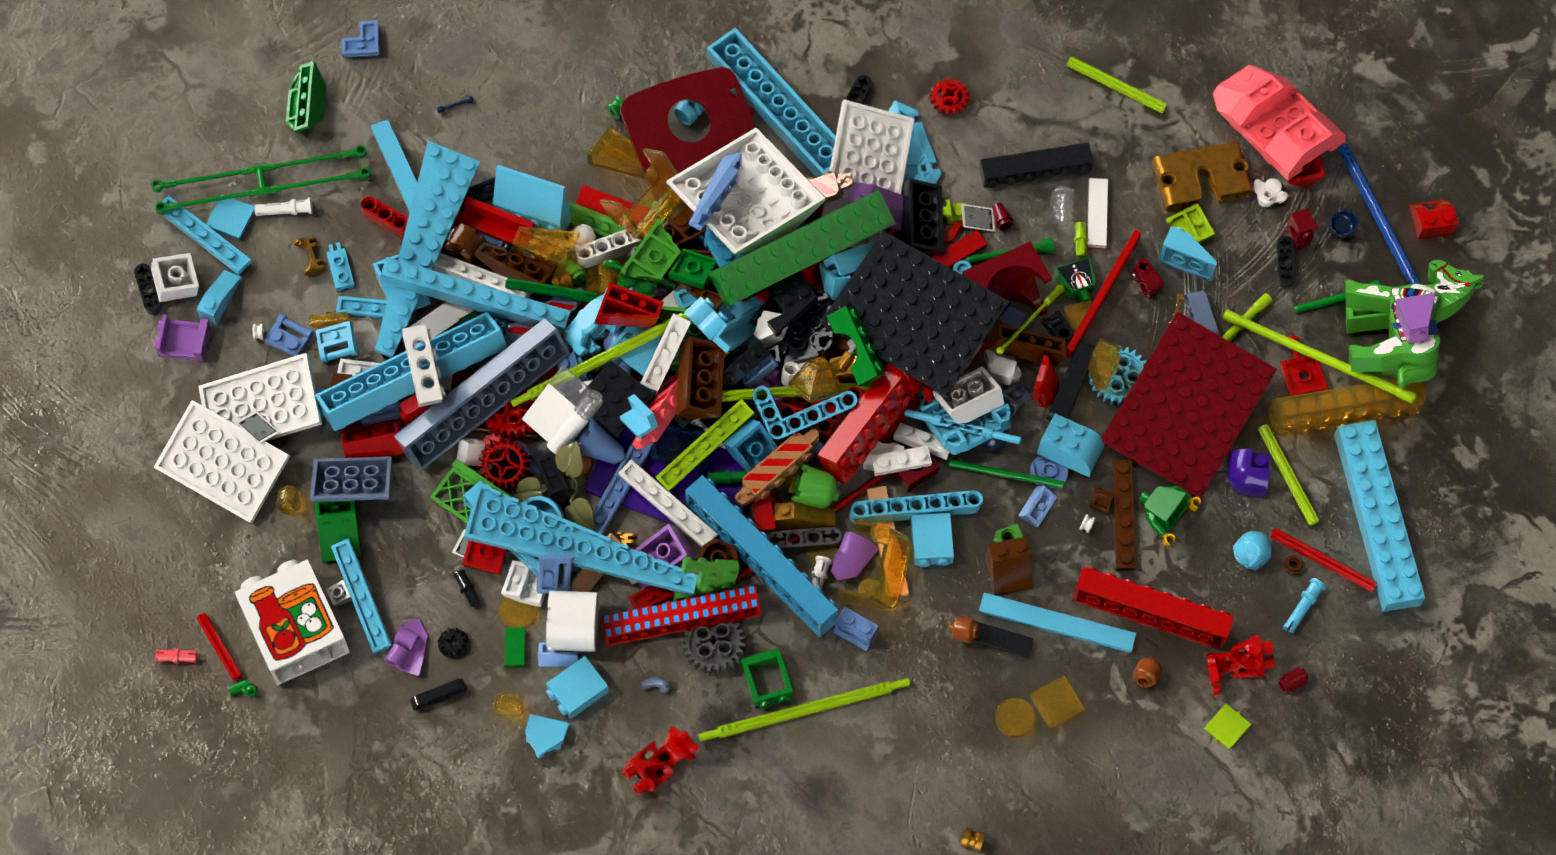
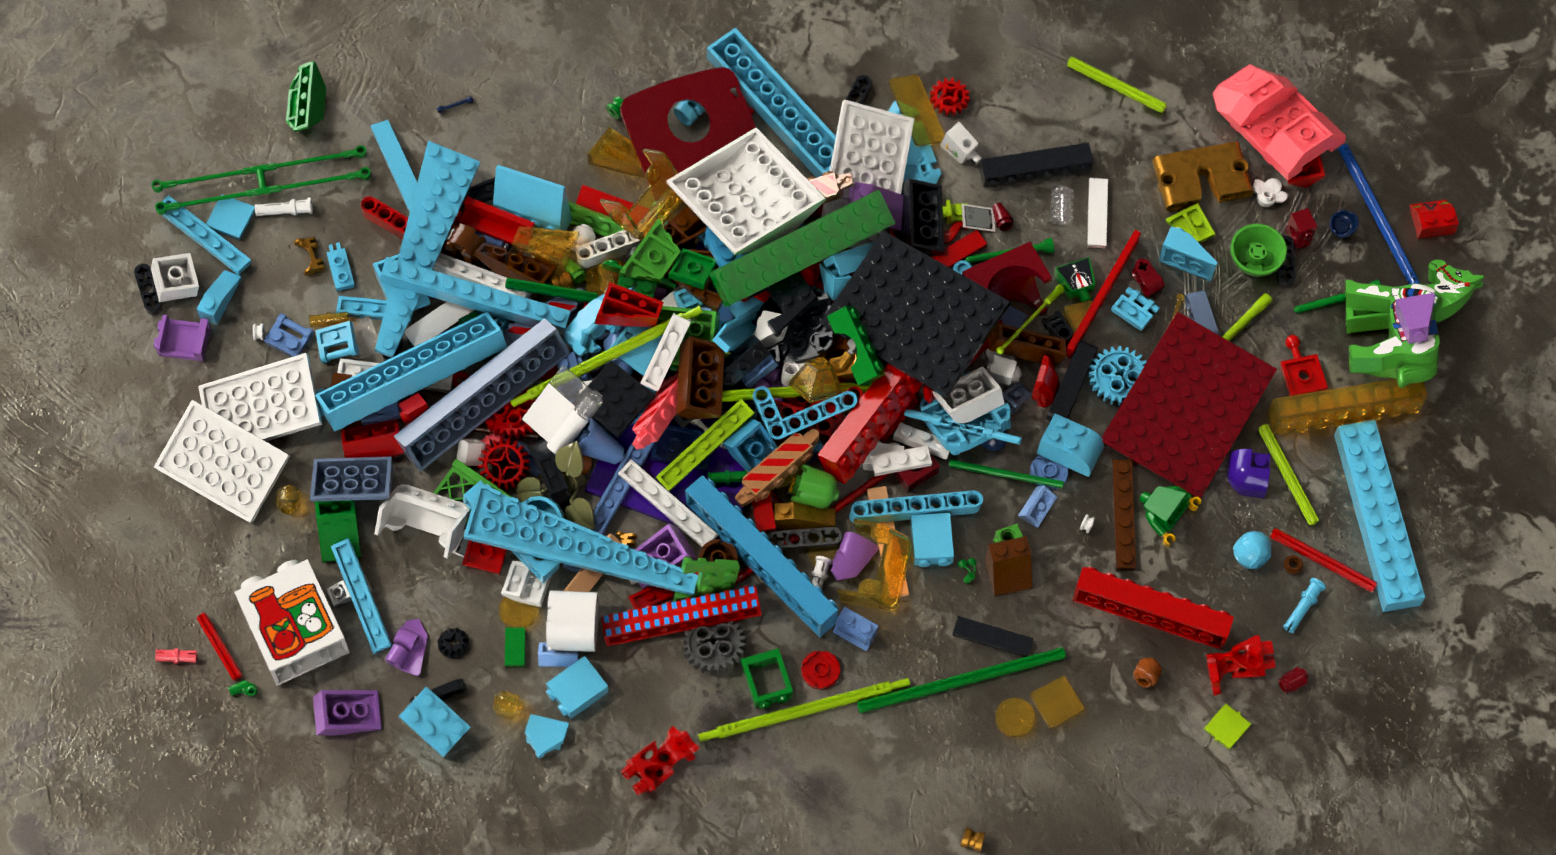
(257, 427): sticker -> none
(346, 711): none -> medium lavender slope
(364, 45): medium blue plate -> none
(424, 395): white brick -> none
(425, 512): none -> white windscreen
(434, 721): none -> medium azure brick
(467, 588): black axle -> none
(548, 573): medium blue plate -> none
(639, 418): medium azure panel -> none
(656, 681): sand blue arm -> none
(706, 318): medium azure brick -> none
(718, 189): medium blue wedge -> none
(820, 670): none -> red tile
(915, 104): none -> clear yellow piece
(961, 144): none -> white torso
(961, 680): none -> green axle
(962, 563): none -> green piece
(964, 629): dark orange head -> none
(1057, 622): medium azure tile -> none
(1081, 240): lime axle -> none
(1101, 500): reddish brown tile -> none
(1103, 363): clear yellow slope -> none
(1132, 312): none -> medium azure plate
(1239, 320): lime piece -> none
(1258, 242): none -> bright green piece

